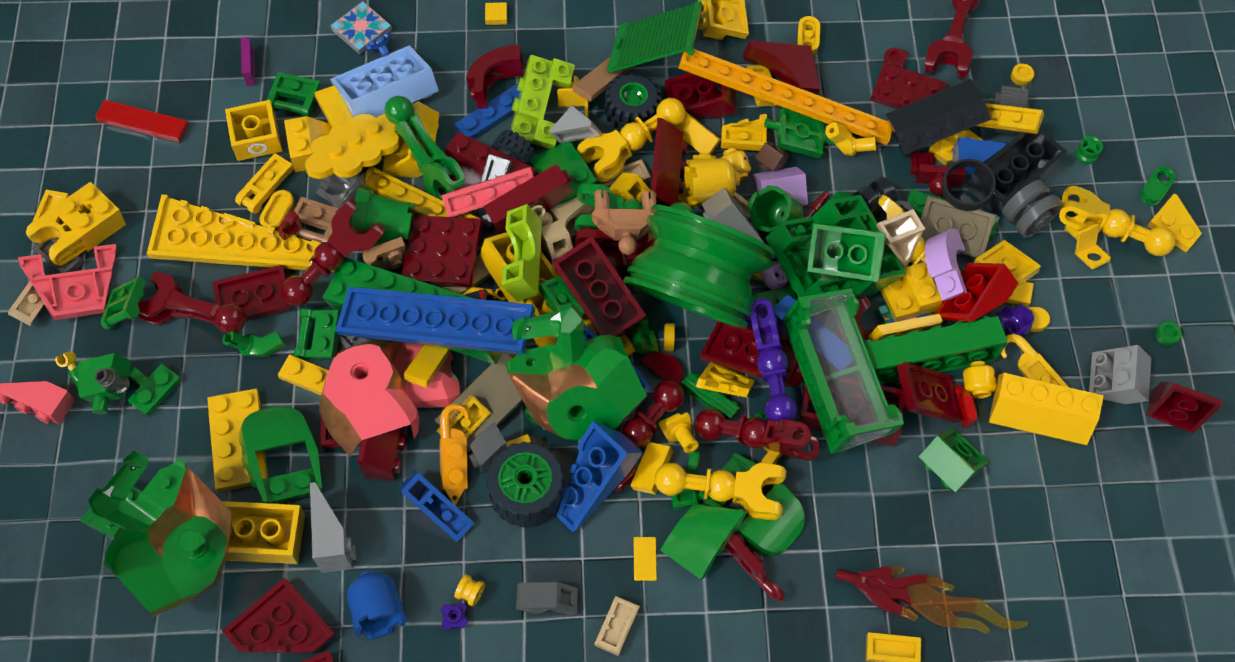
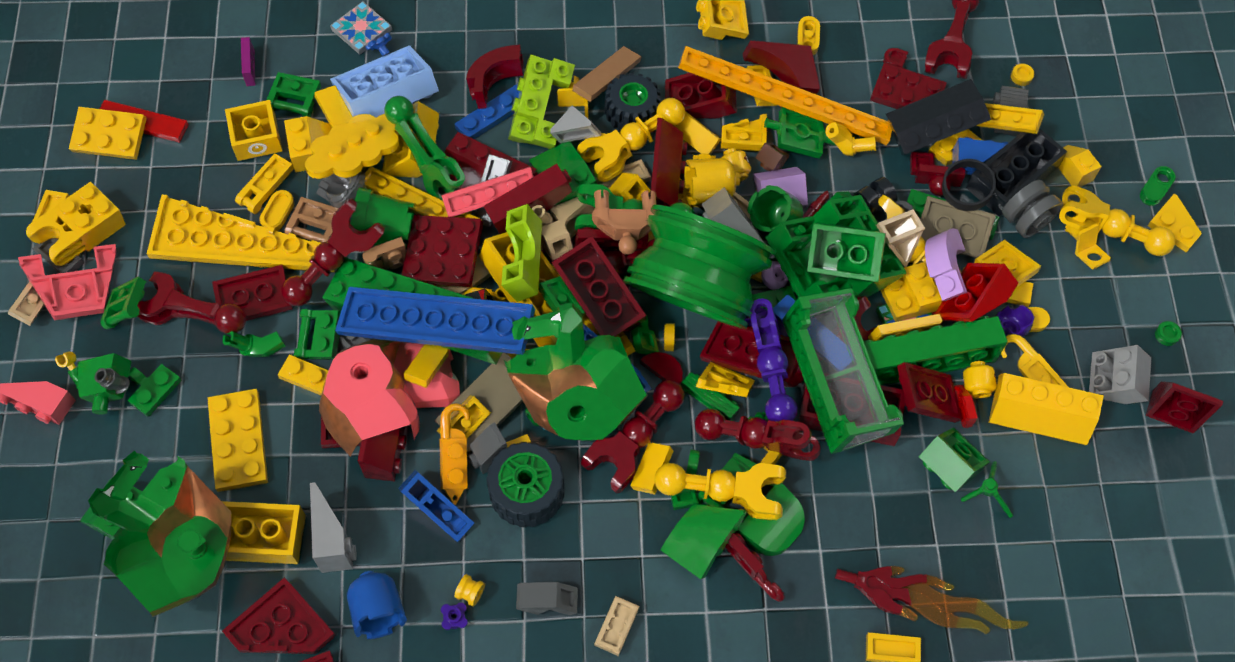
(107, 133): none -> yellow plate
(275, 429): green slope -> none
(290, 225): dark red tile -> none
(495, 13): yellow tile -> none
(514, 146): black wheel -> none
(600, 466): blue wedge -> none
(645, 559): yellow sticker -> none
(655, 37): green door -> none
(679, 429): yellow bracket -> none
(989, 488): none -> green plant
(1079, 166): none -> yellow slope
(1088, 144): green wheel -> none

